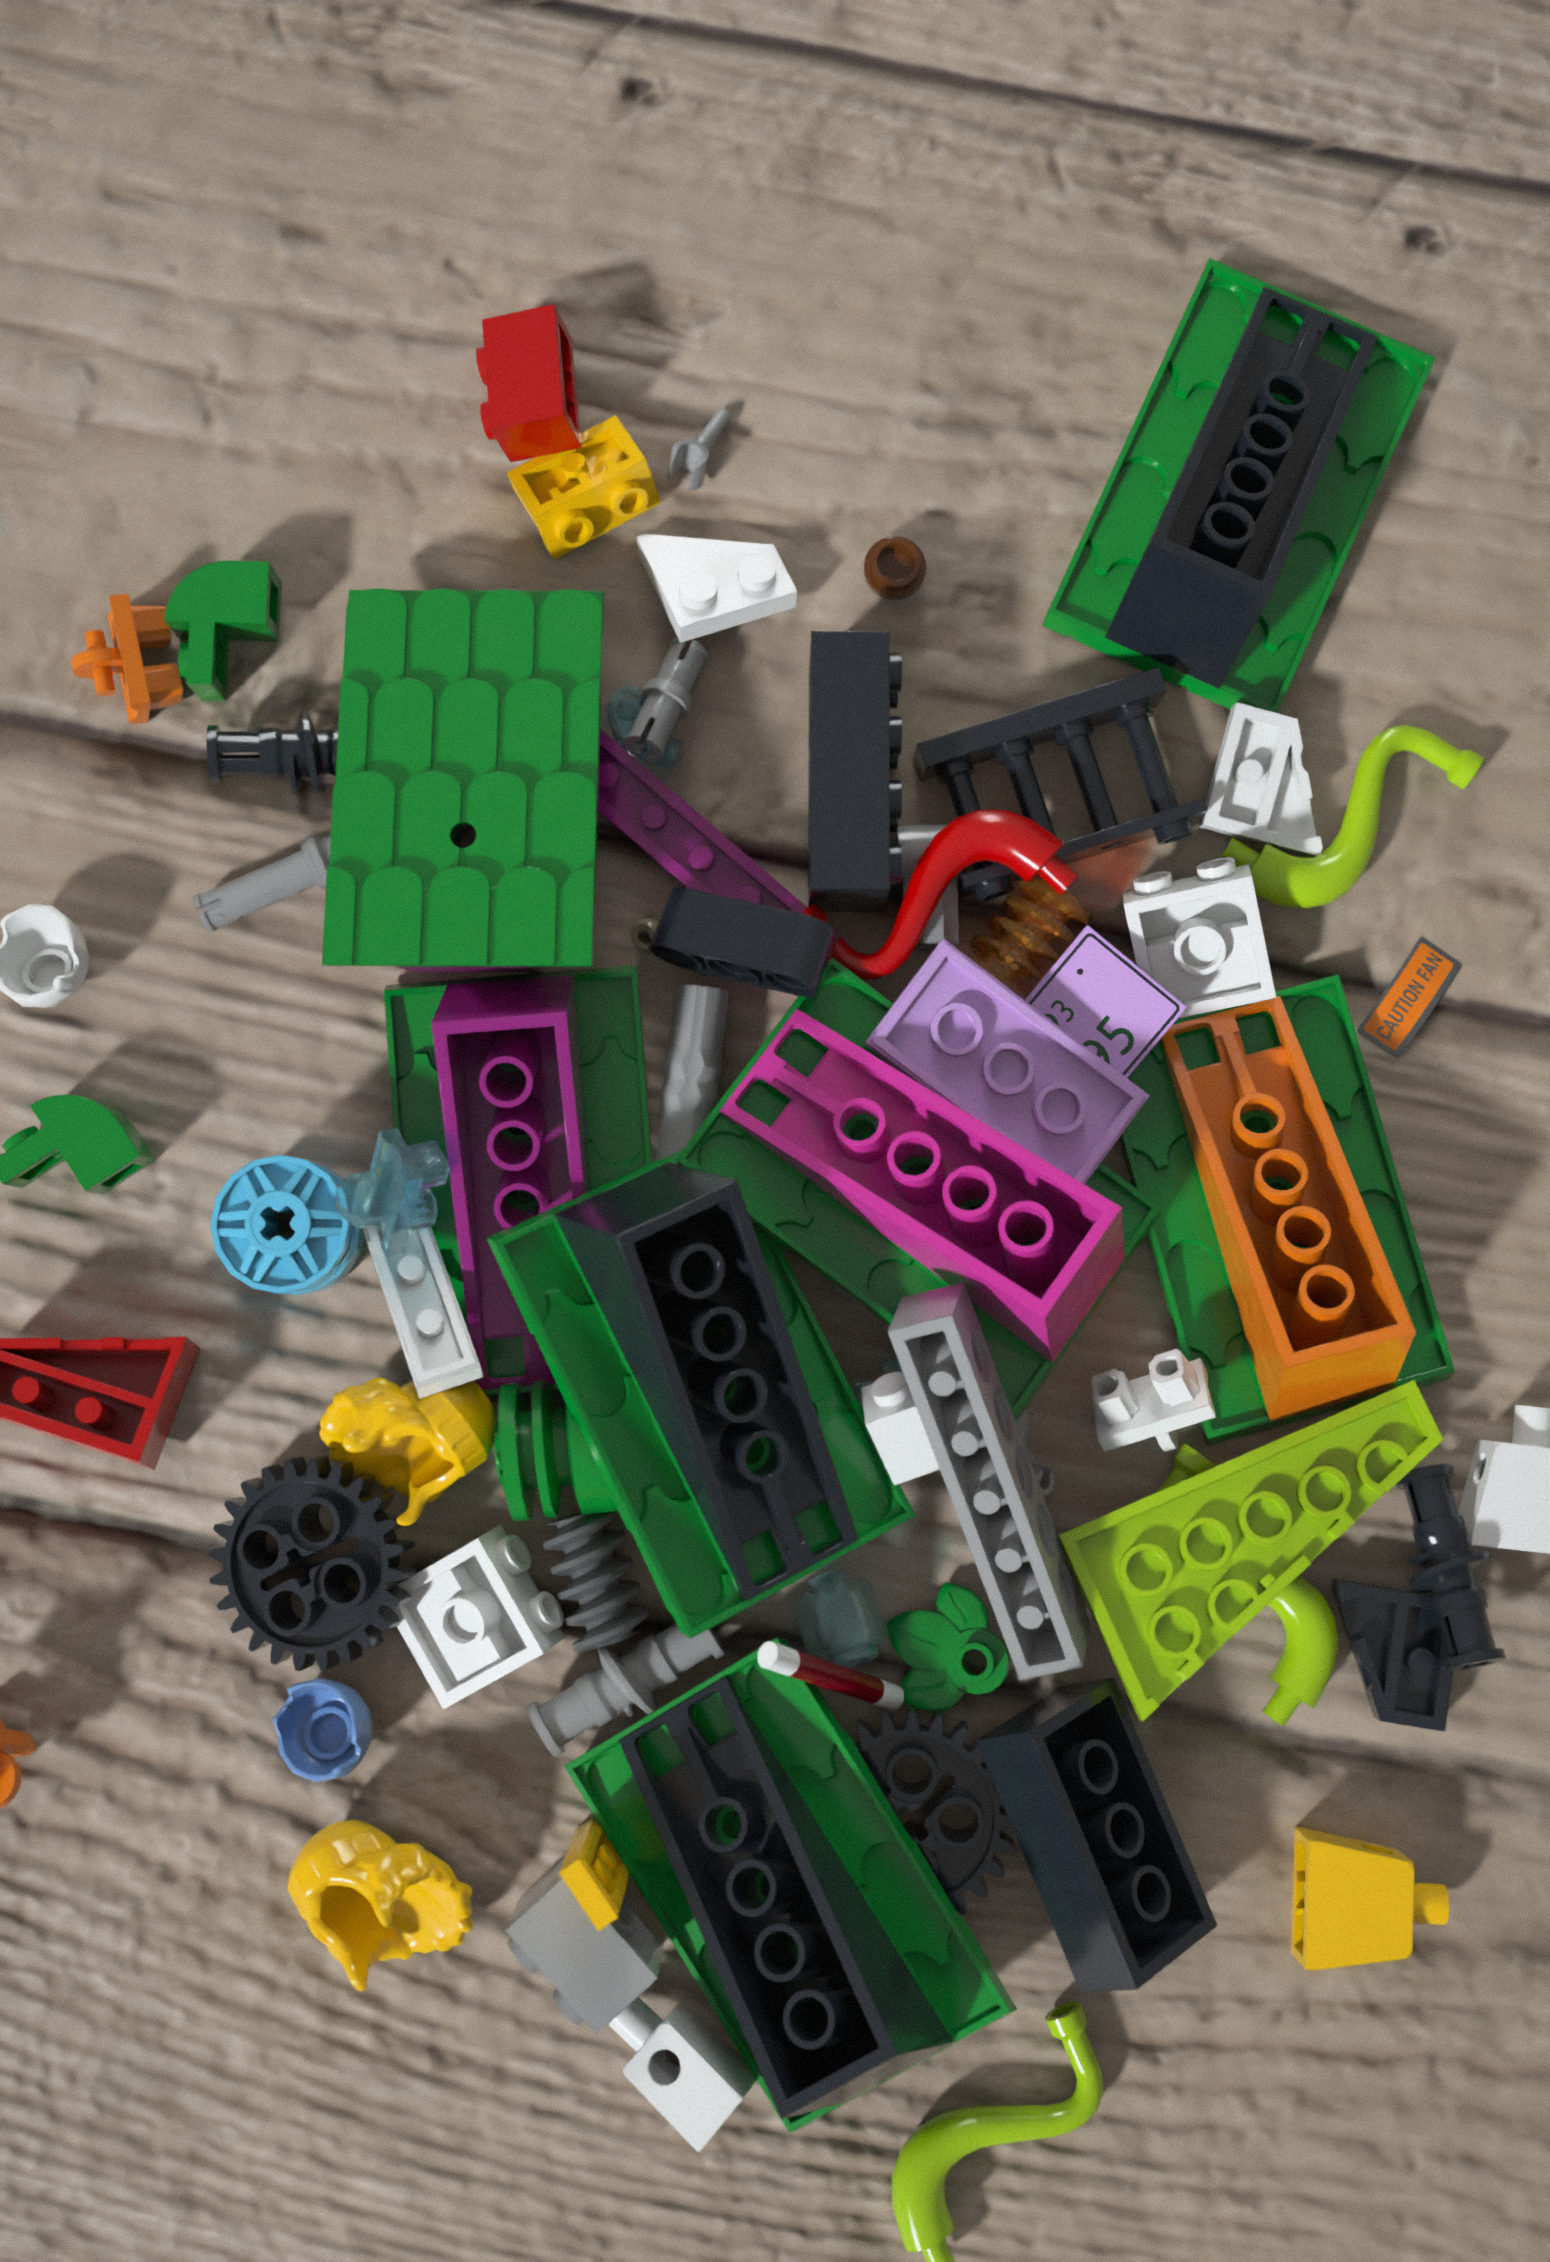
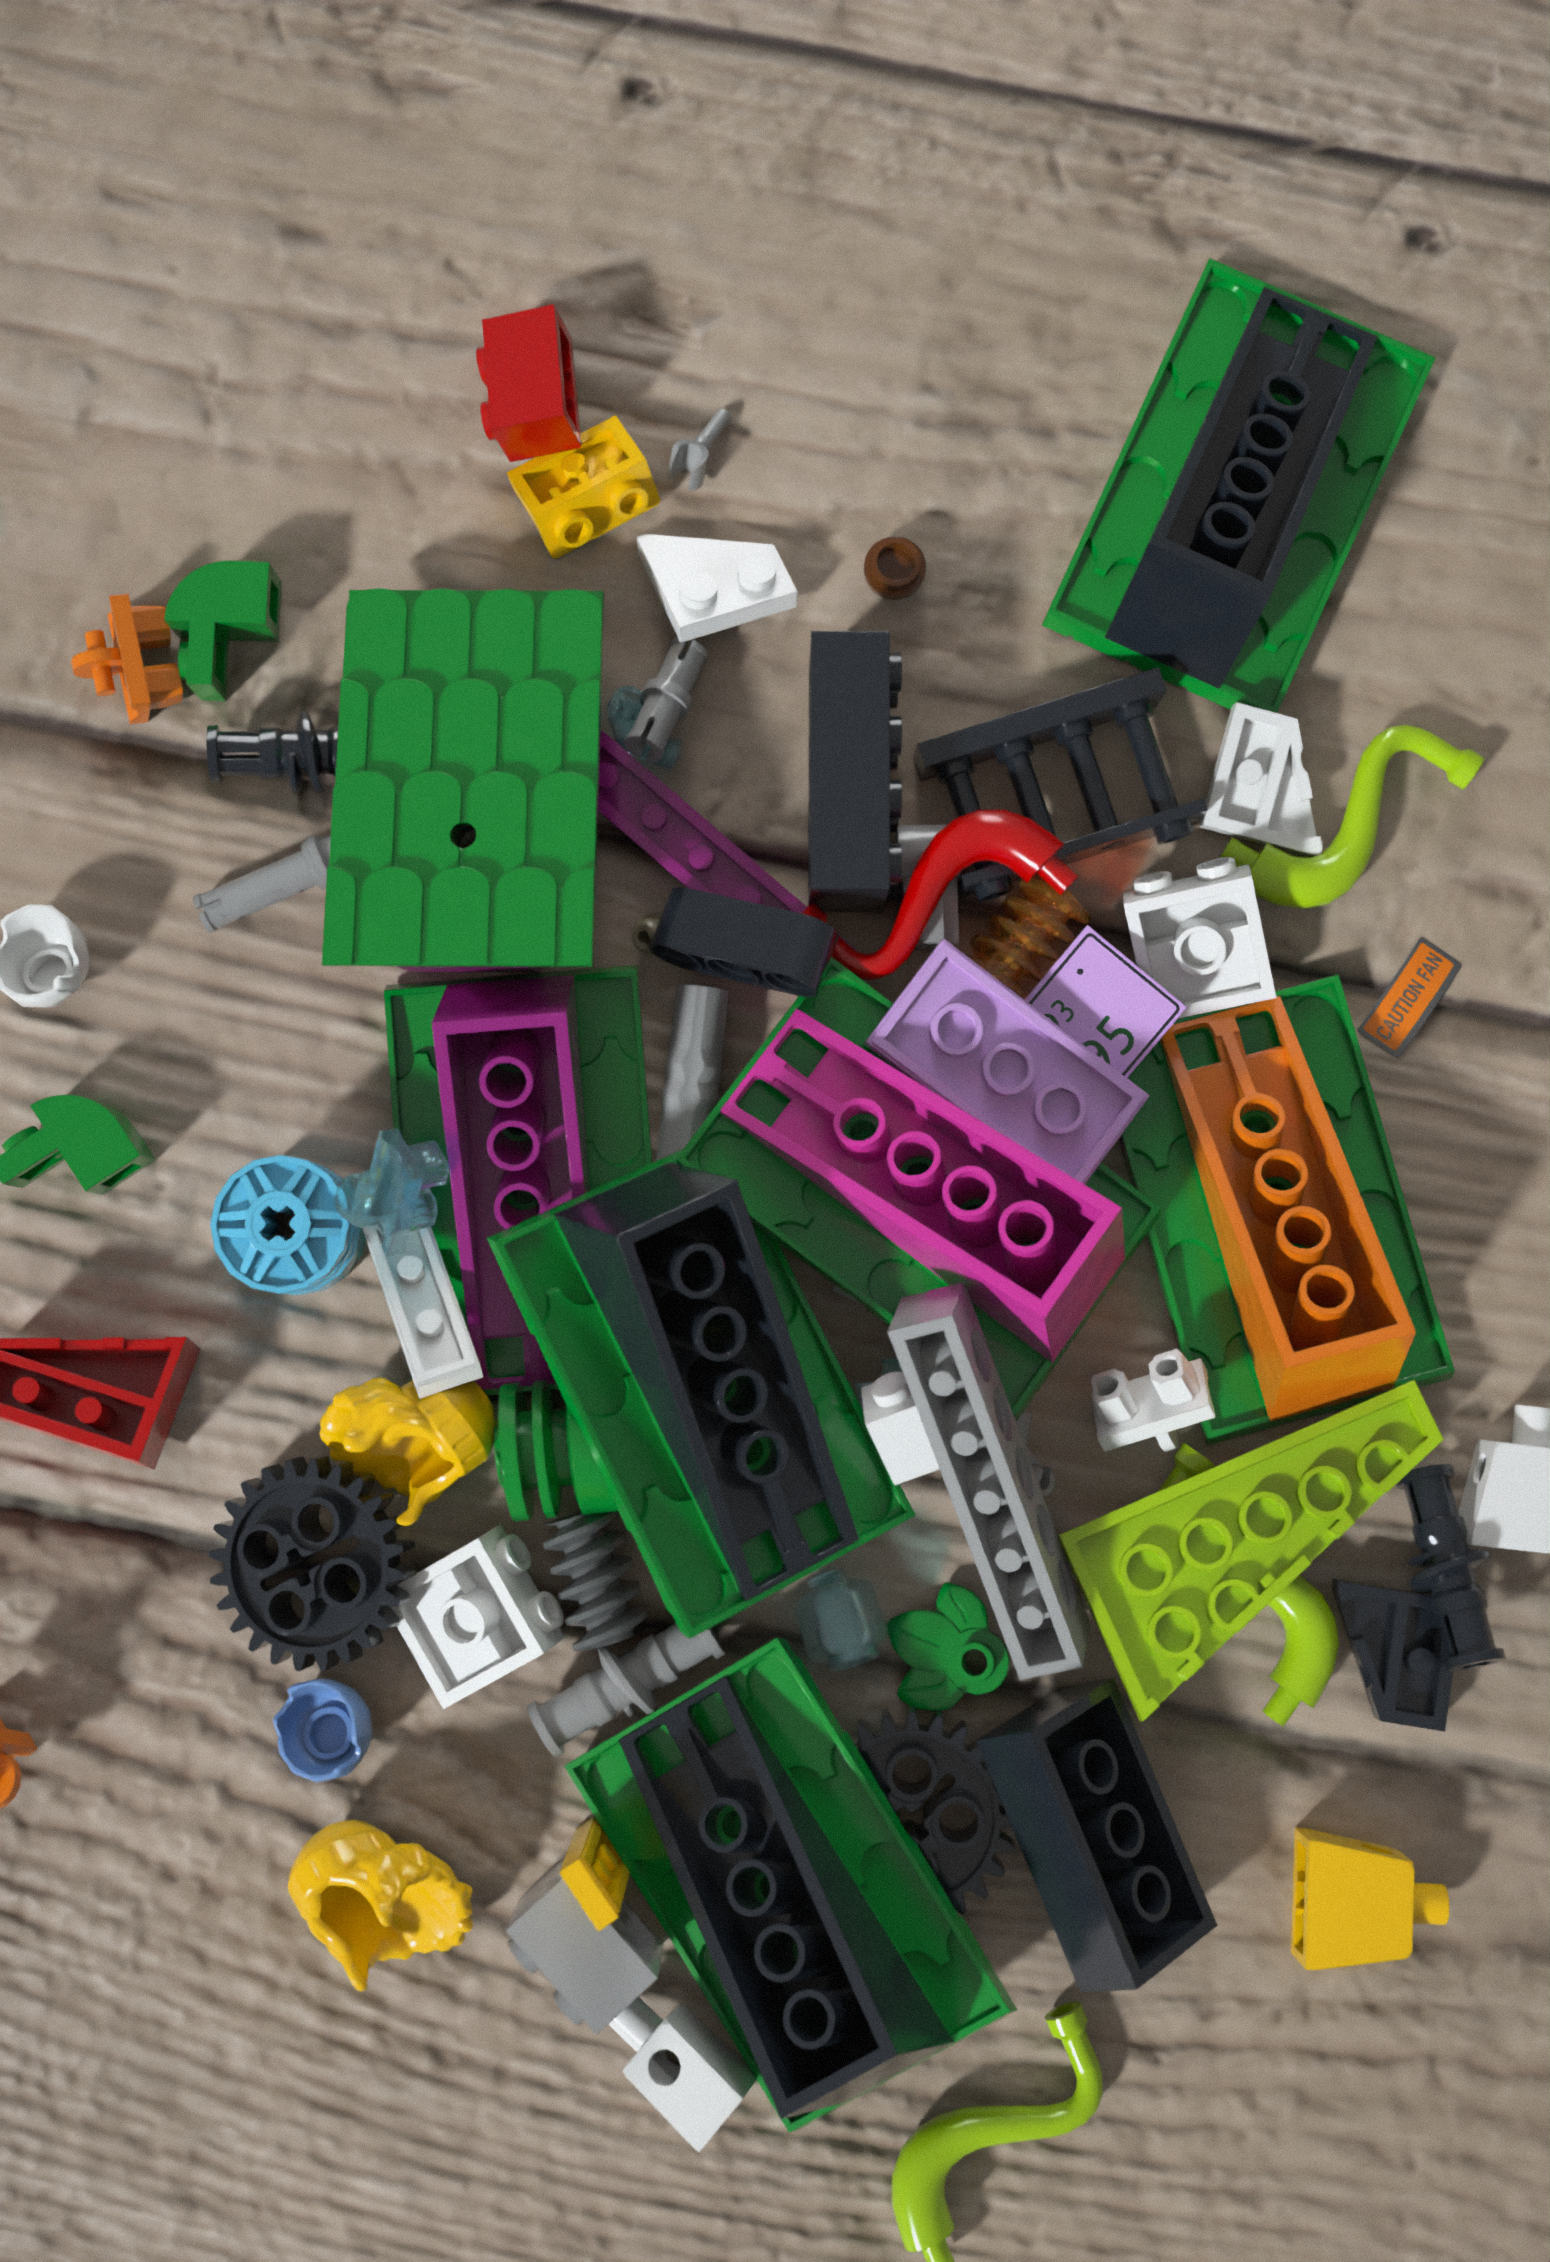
(830, 1676): bar -> none

